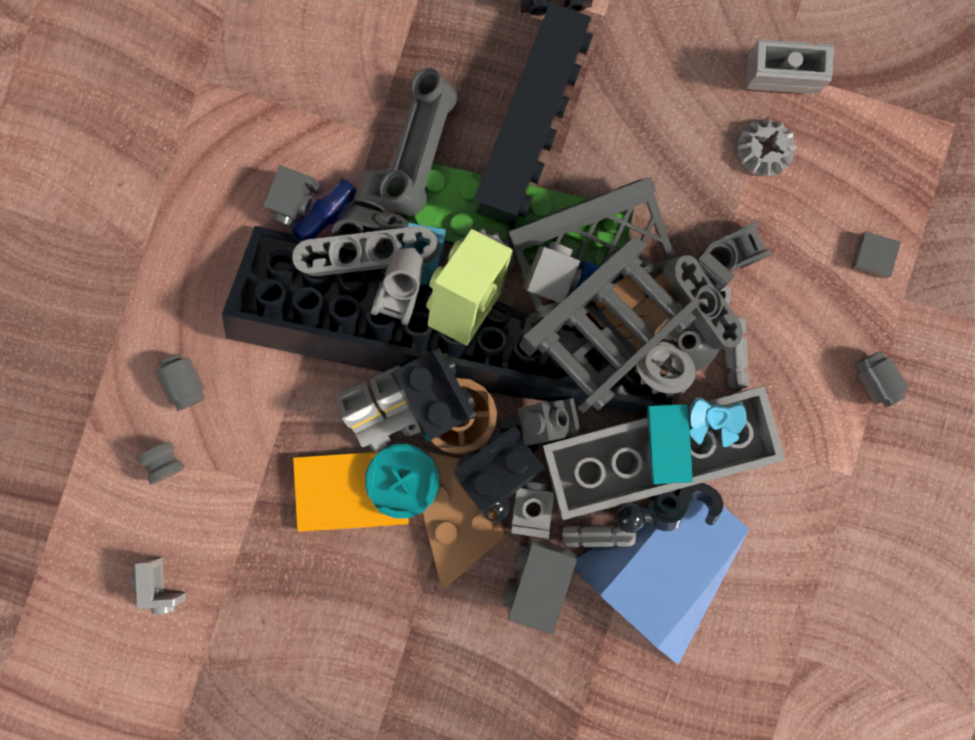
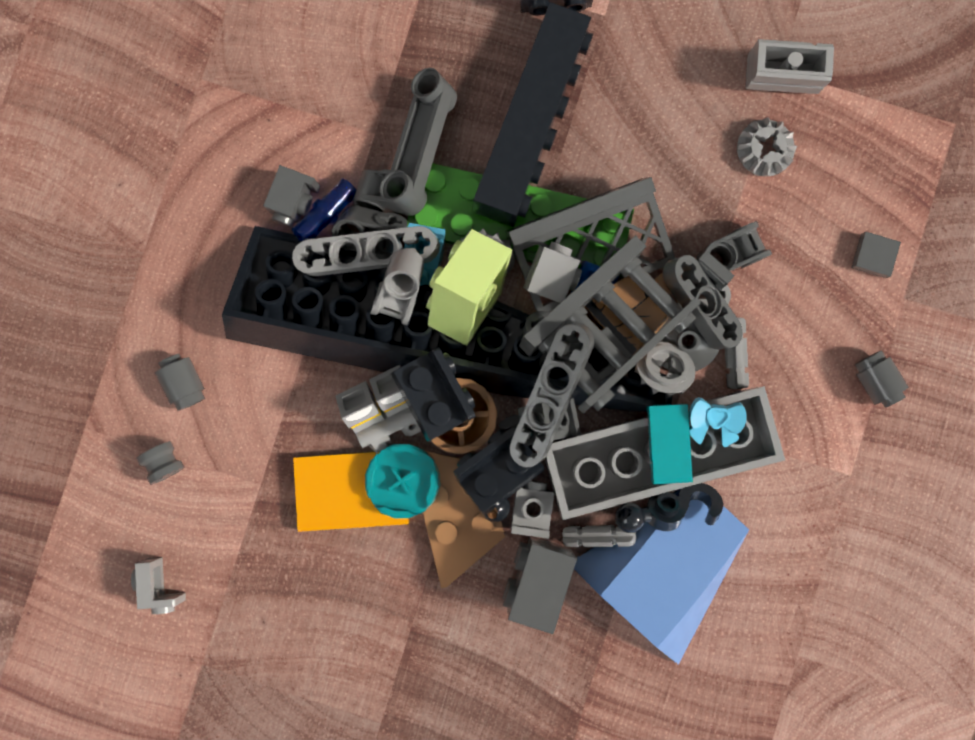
(546, 393): none -> dark grey beam

